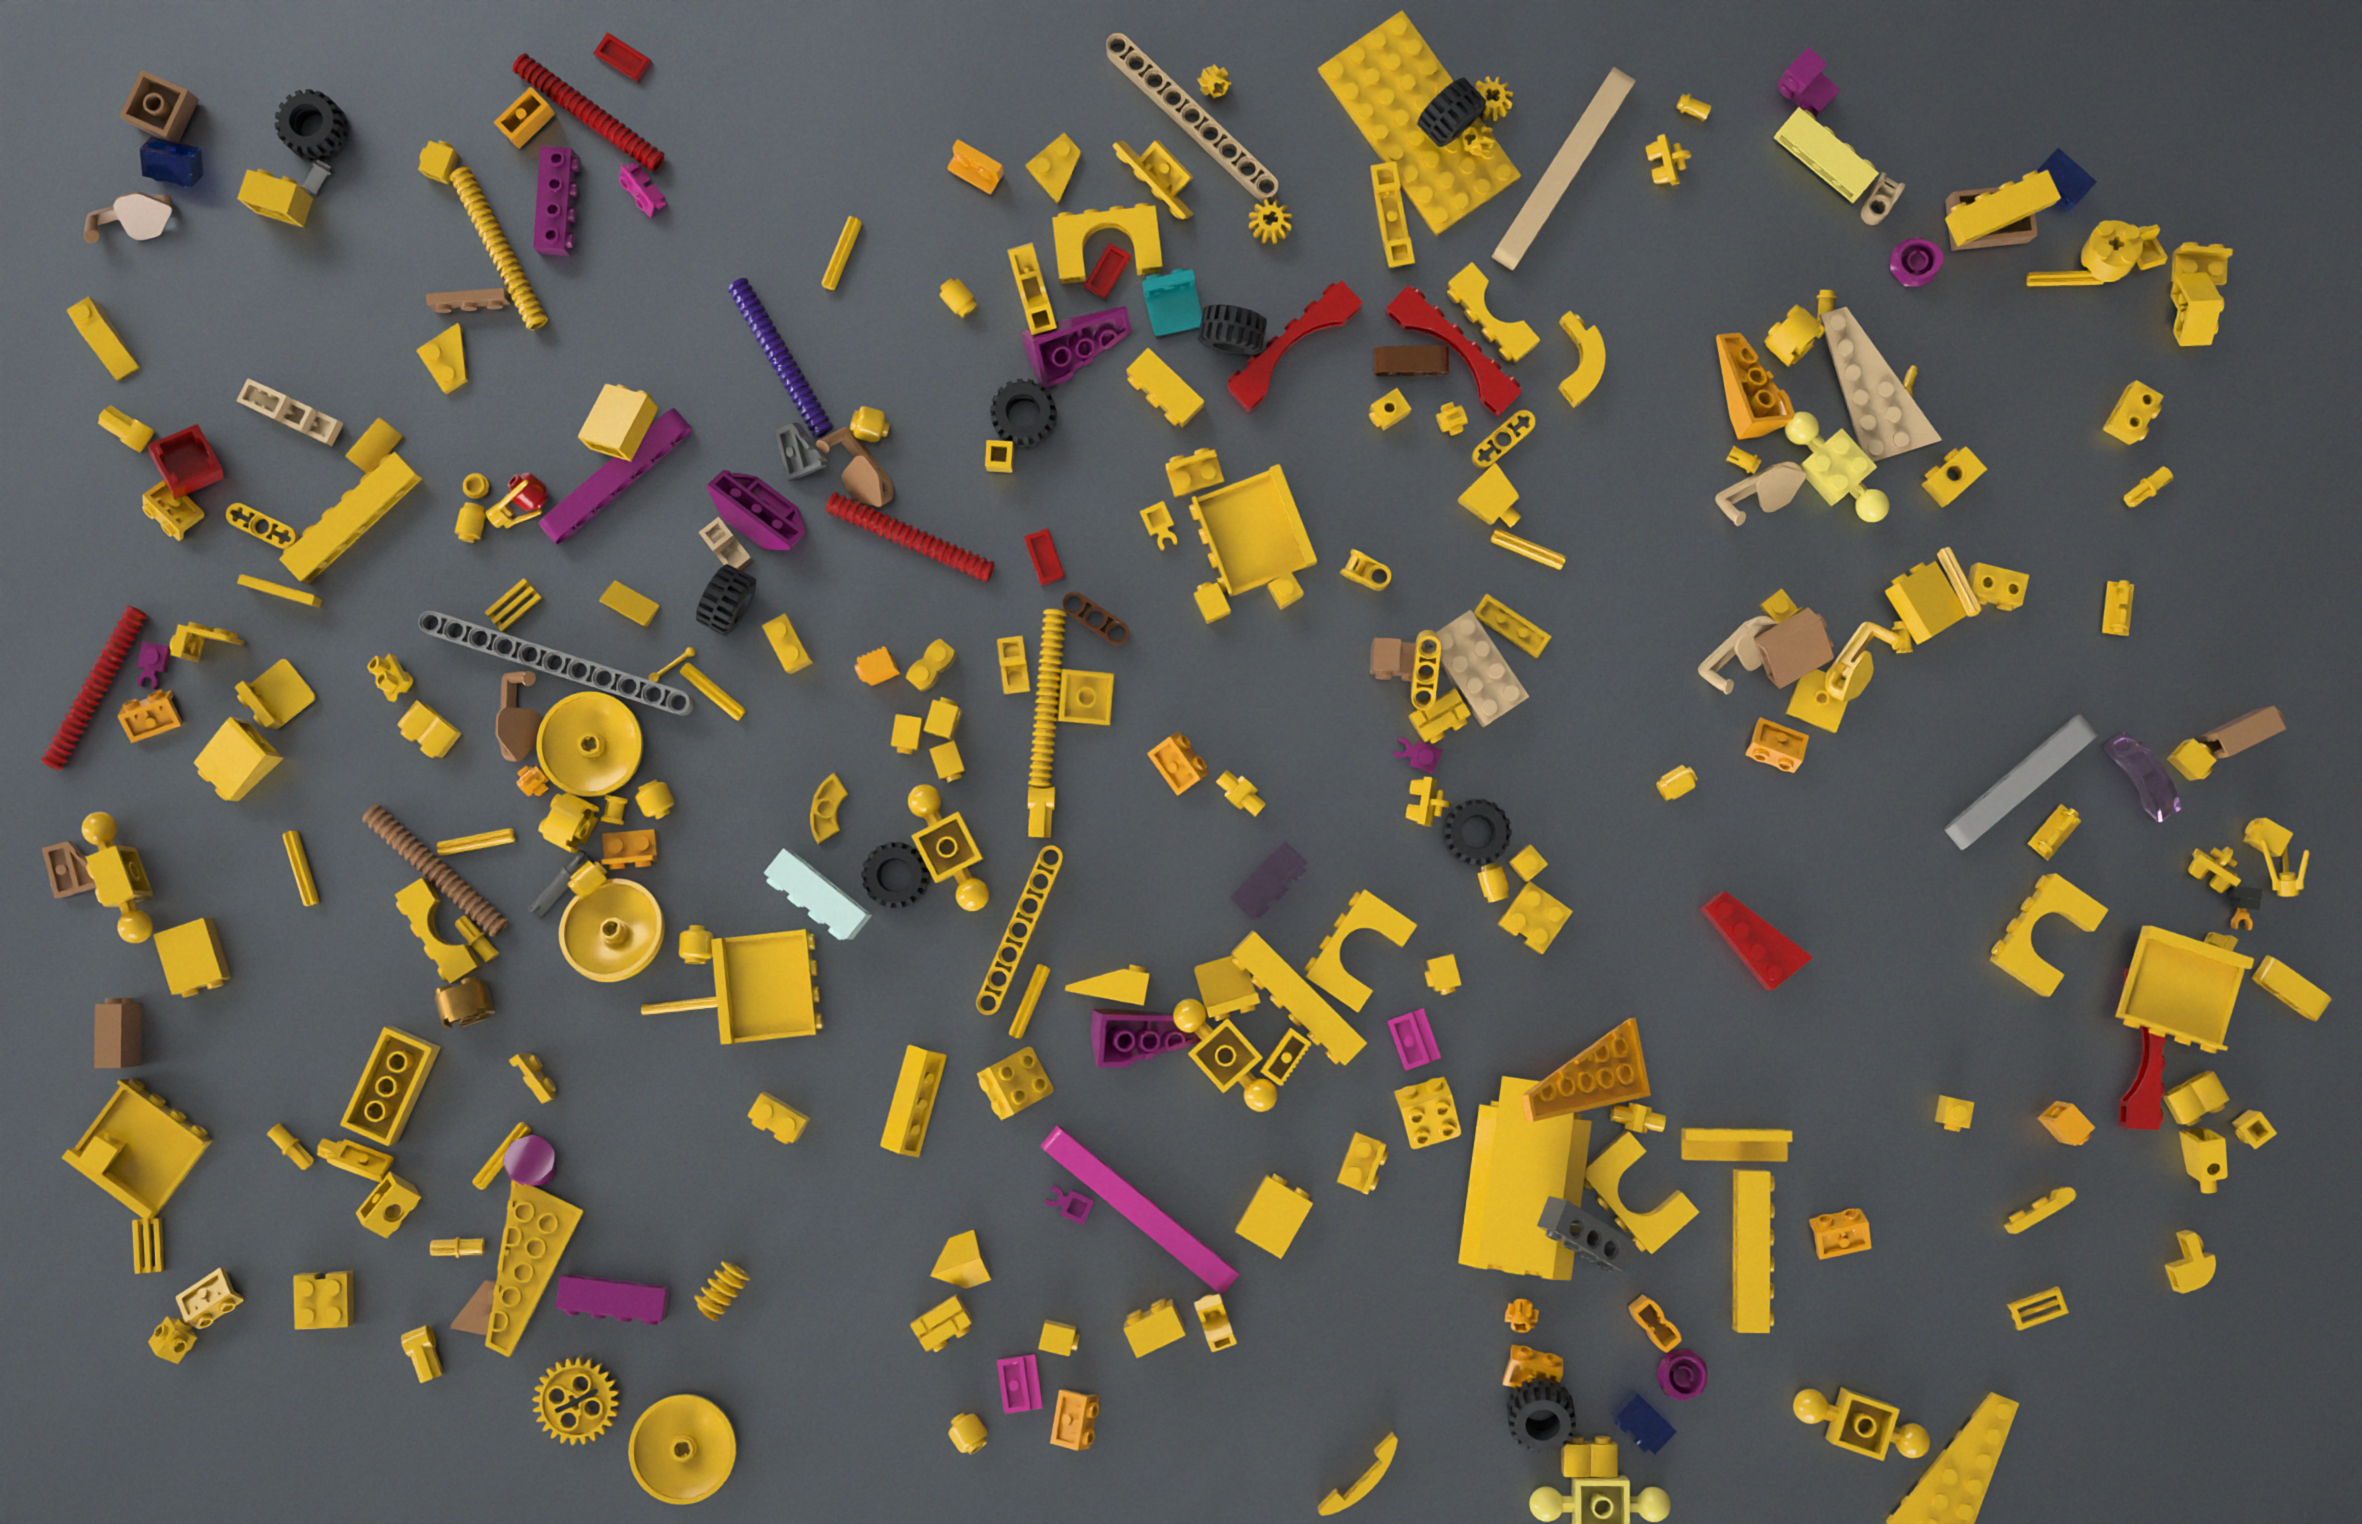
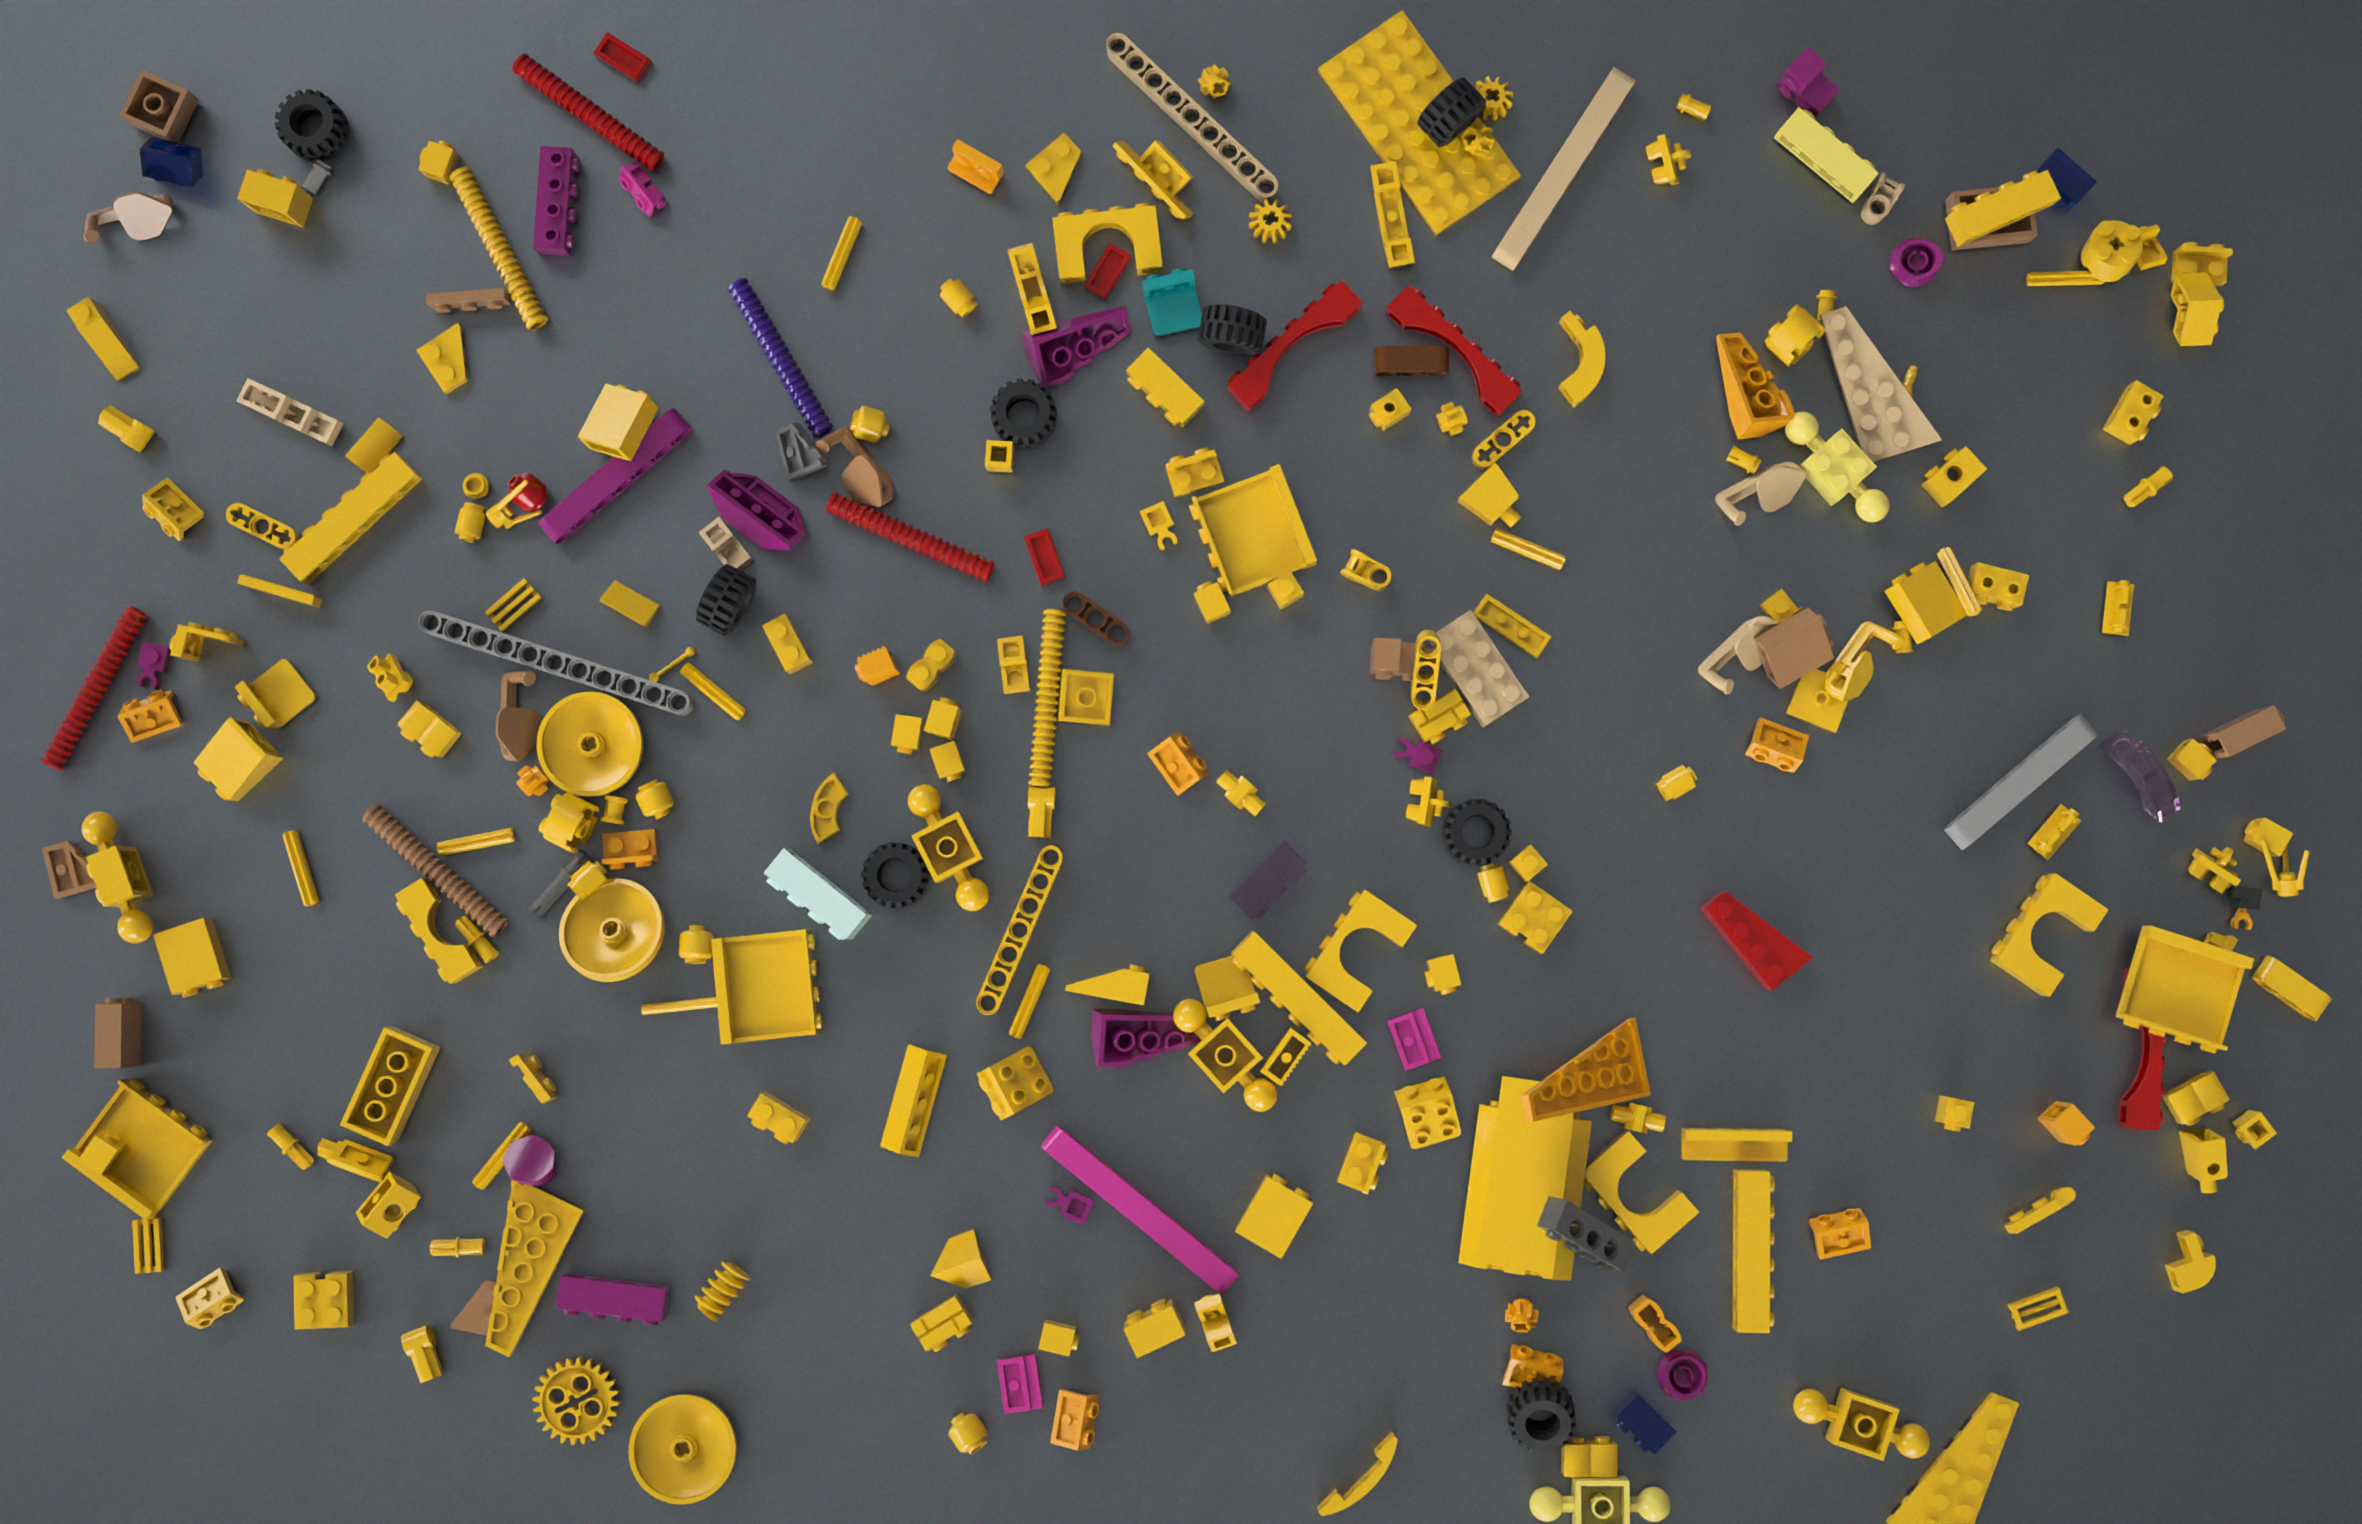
(172, 1339): yellow brick -> none
(185, 461): red container -> none
(464, 1003): pearl gold brick -> none
(524, 117): light orange brick -> none
(1512, 339): yellow arch -> none

